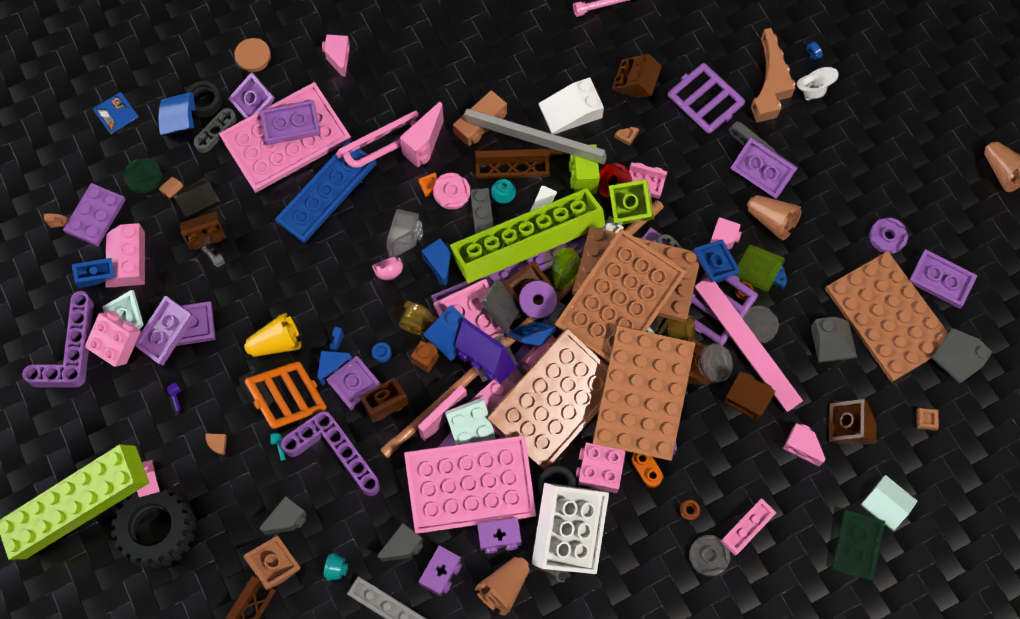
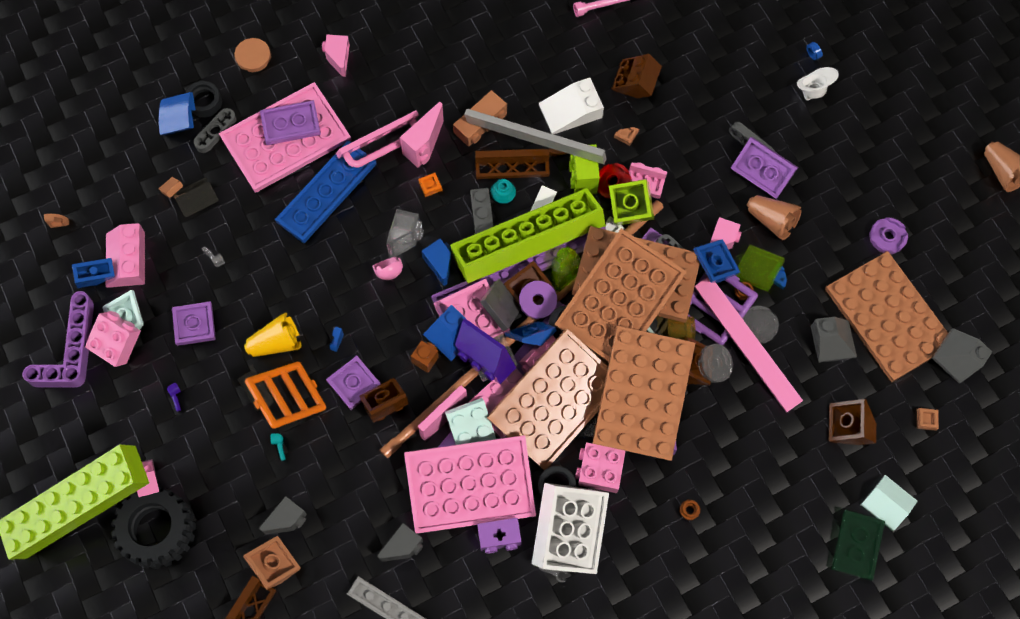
(94, 214): medium lavender plate -> none
(115, 113): blue sticker -> none
(142, 175): clear green tile -> none
(164, 330): medium lavender plate -> none
(202, 230): reddish brown slope -> none
(217, 442): nougat tile -> none
(251, 96): medium lavender slope -> none
(330, 363): blue slope -> none
(335, 567): teal cone -> none
(338, 447): medium lavender beam -> none
(381, 352): blue tile -> none
(416, 318): clear yellow piece -> none
(440, 559): medium lavender brick -> none
(451, 191): bright pink tile -> none
(504, 585): nougat cone -> none
(645, 468): orange plate -> none
(709, 555): flat silver tile -> none
(714, 79): medium lavender bar -> none
(748, 527): bright pink plate -> none
(749, 395): reddish brown slope -> none
(777, 82): nougat arch -> none
(804, 444): bright pink slope -> none
(942, 279): medium lavender plate -> none

